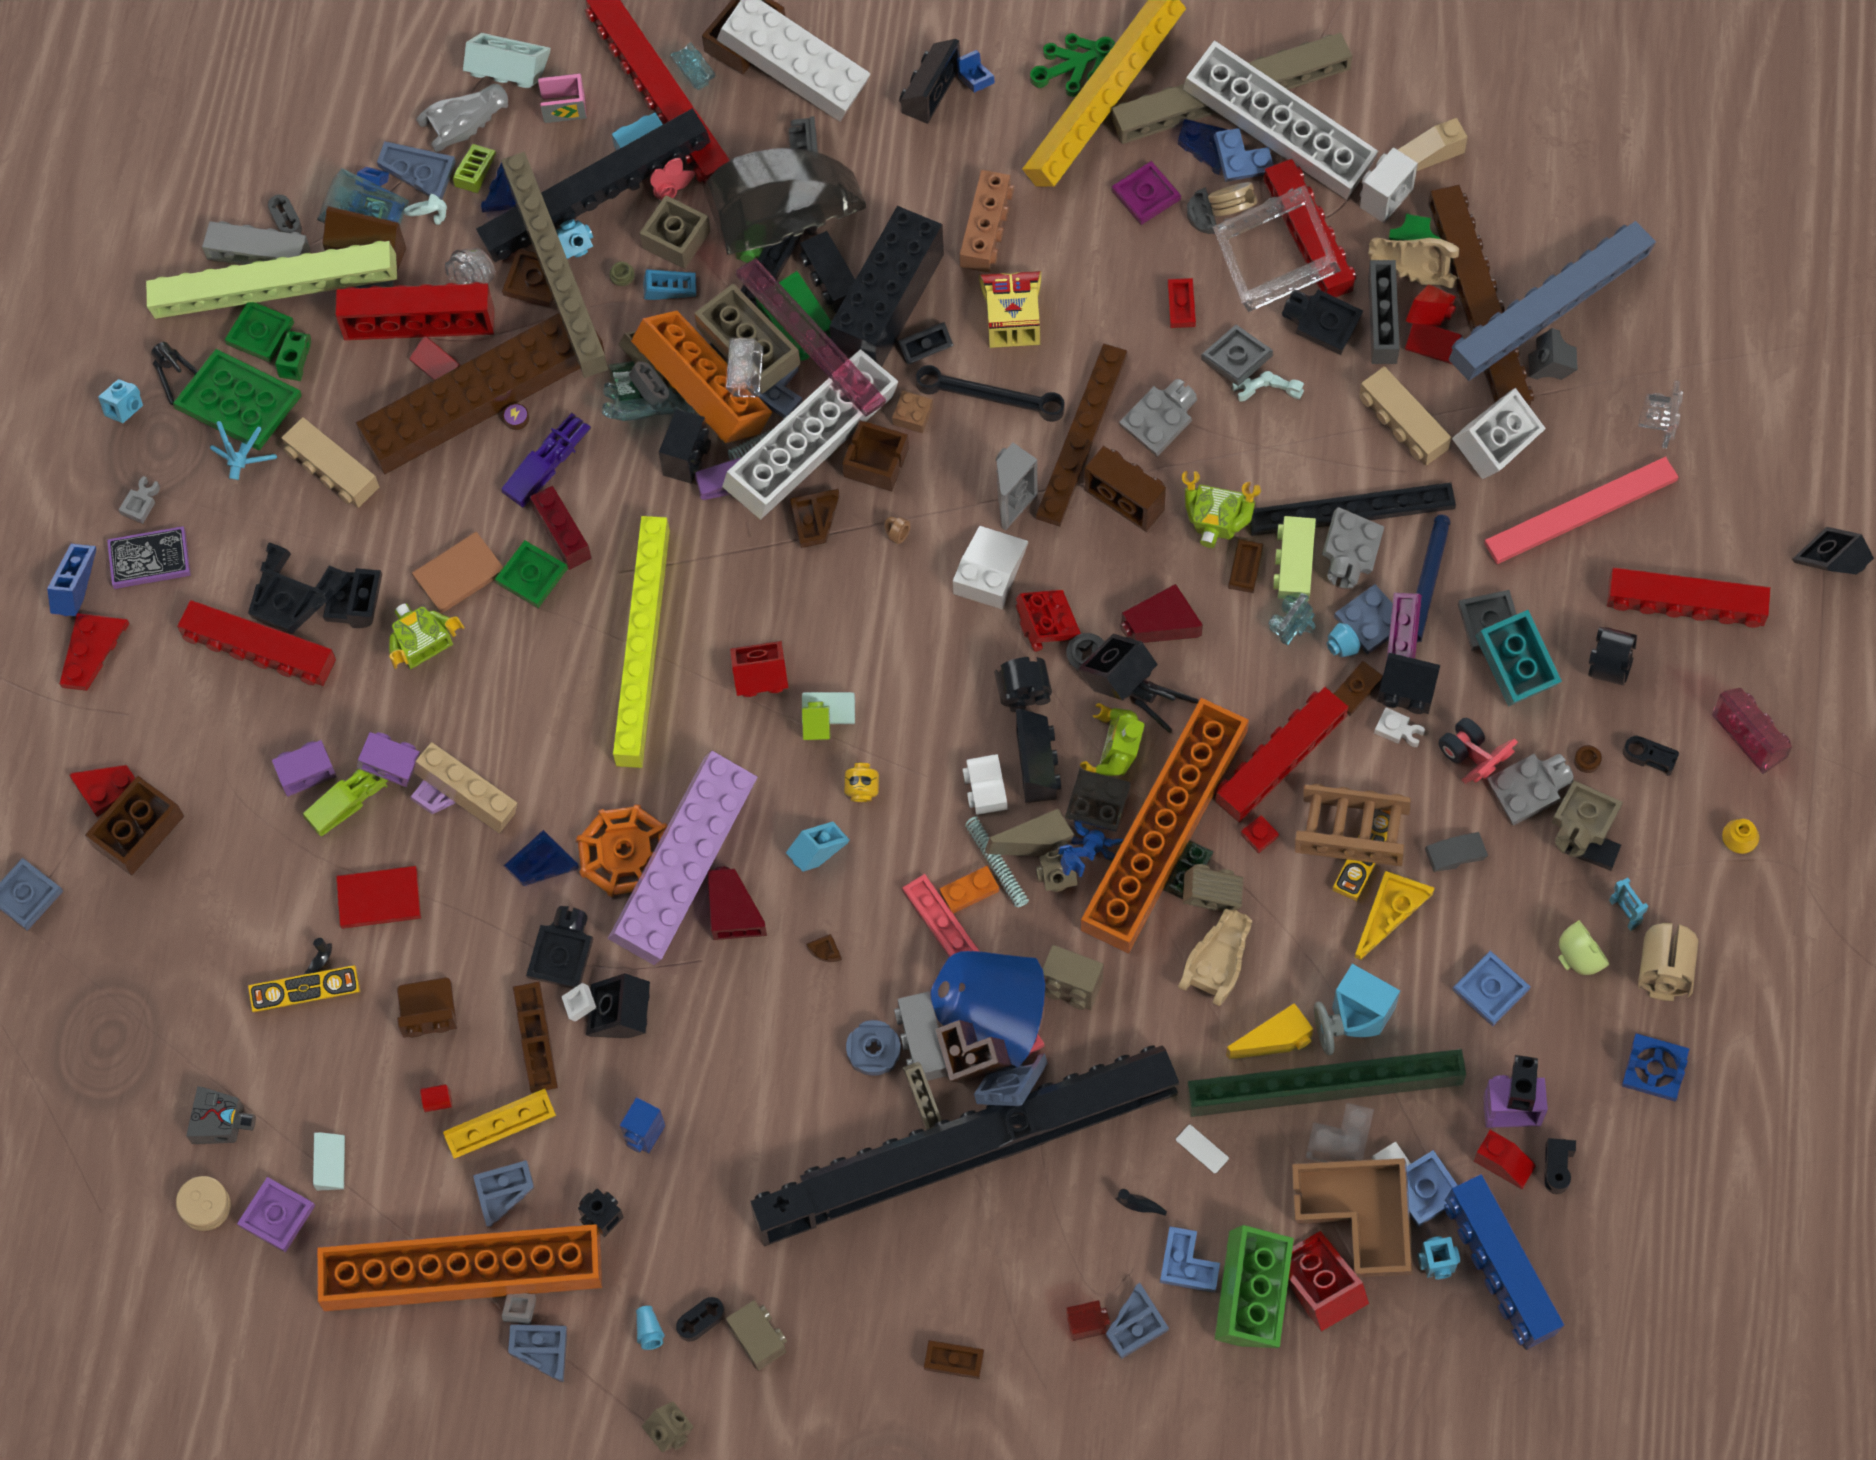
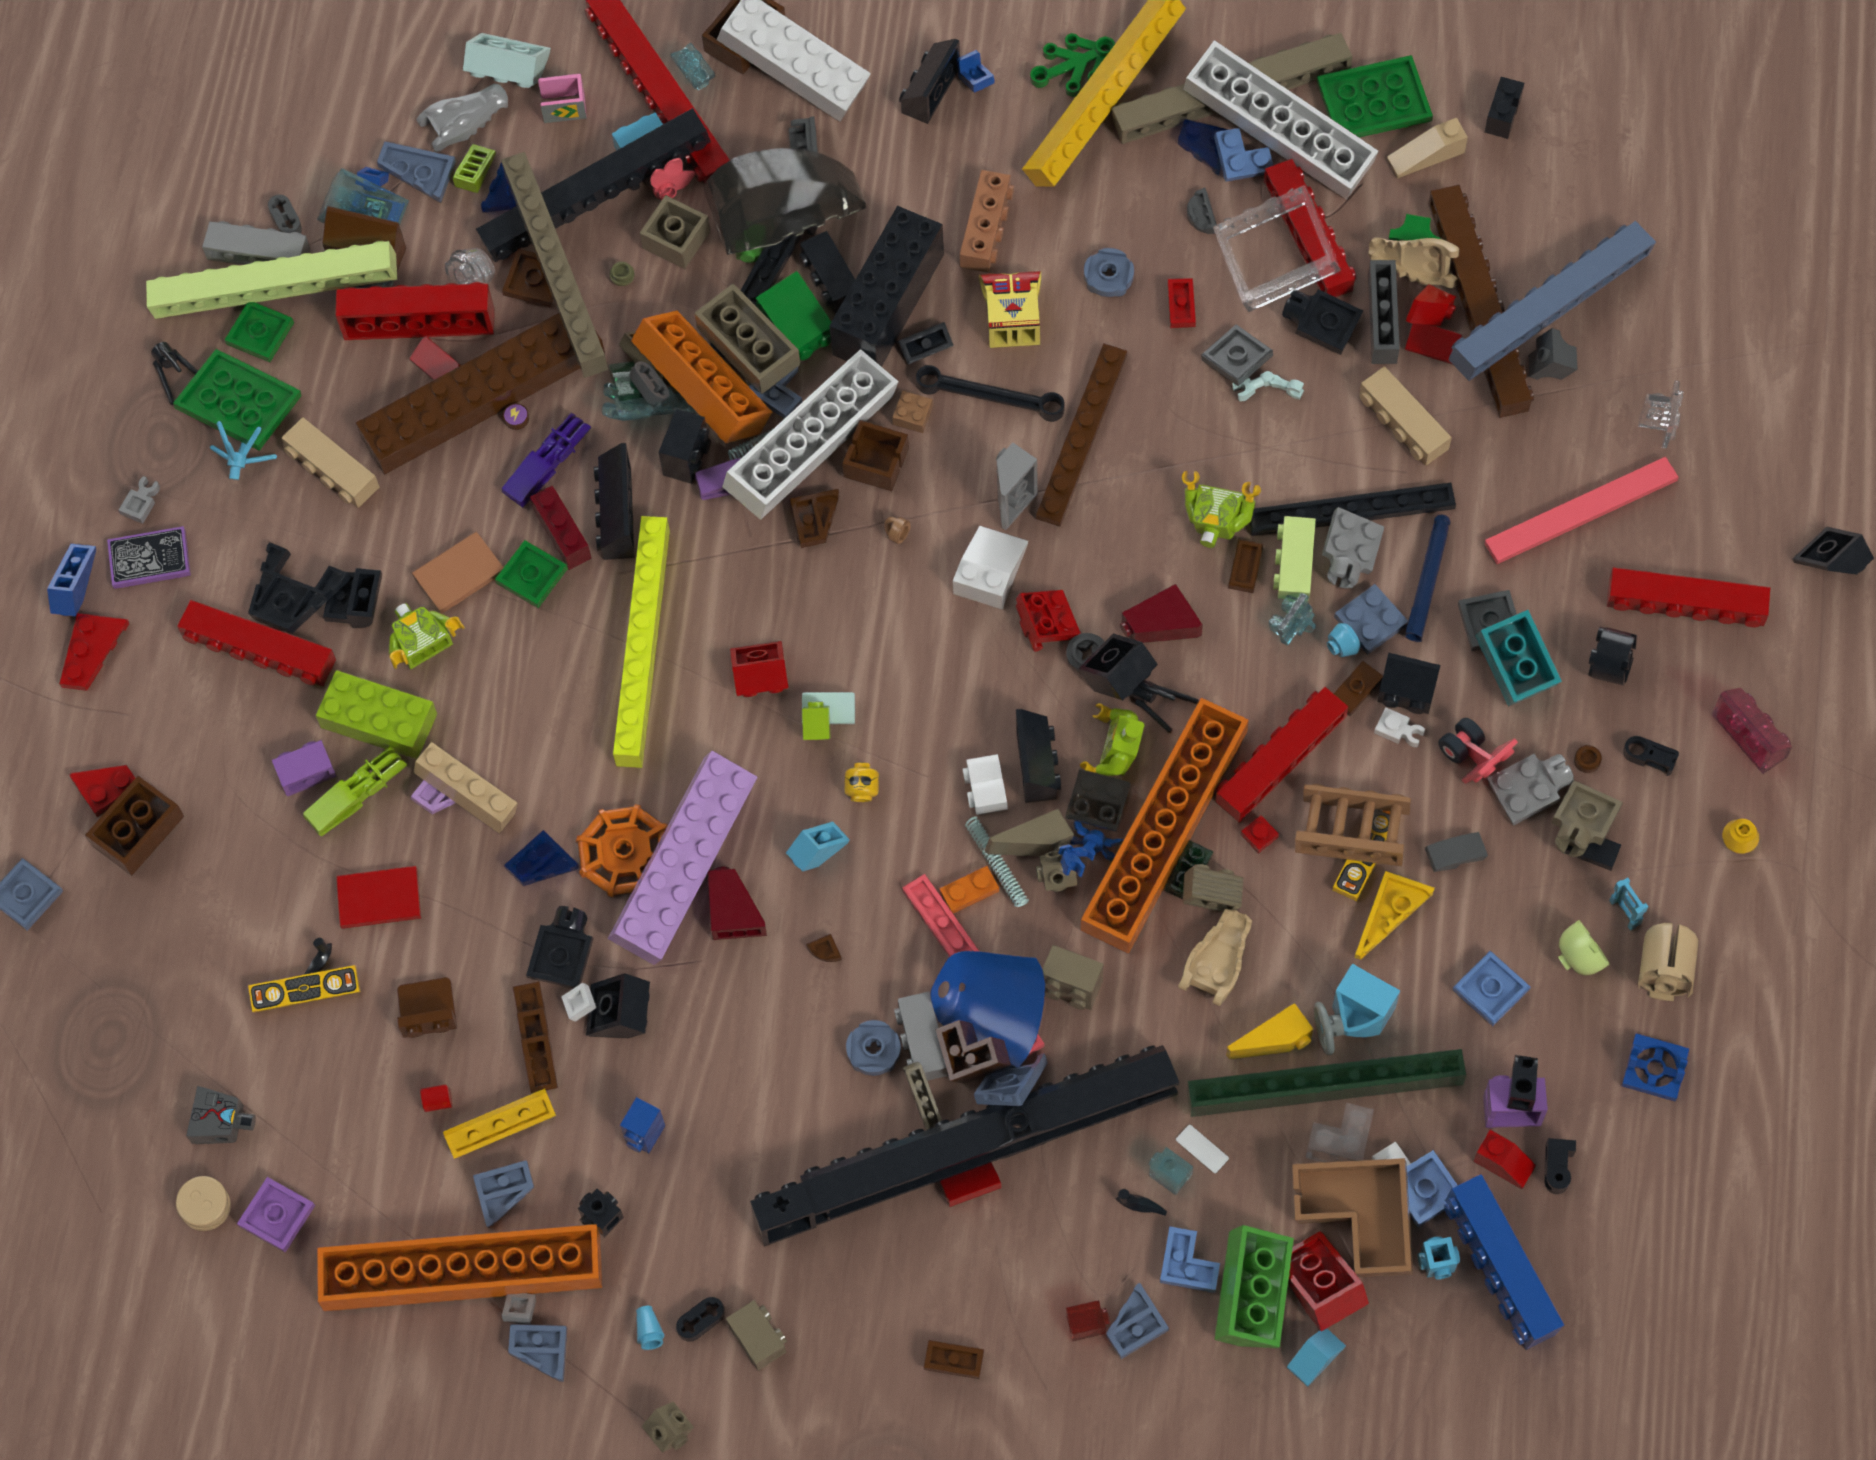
(120, 401): medium azure brick -> none
(293, 355): green leg -> none
(329, 1161): light aqua slope -> none
(376, 714): none -> lime brick
(388, 758): medium lavender brick -> none
(427, 207): light aqua piece -> none
(575, 238): medium azure brick -> none
(615, 504): none -> black slope
(659, 292): dark azure slope -> none
(744, 367): clear brick -> none
(810, 337): clear pink tile -> none
(971, 1184): none -> red slope
(1023, 683): black brick -> none
(1108, 285): none -> sand blue plate
(1125, 488): reddish brown brick -> none
(1146, 192): magenta tile -> none
(1160, 416): light grey plate -> none
(1170, 1170): none -> clear light blue brick
(1232, 199): tan head -> none
(1315, 1356): none -> medium azure slope
(1376, 97): none -> green plate
(1388, 184): white brick -> none
(1404, 624): magenta tile -> none
(1499, 434): white slope -> none
(1504, 107): none -> black brick

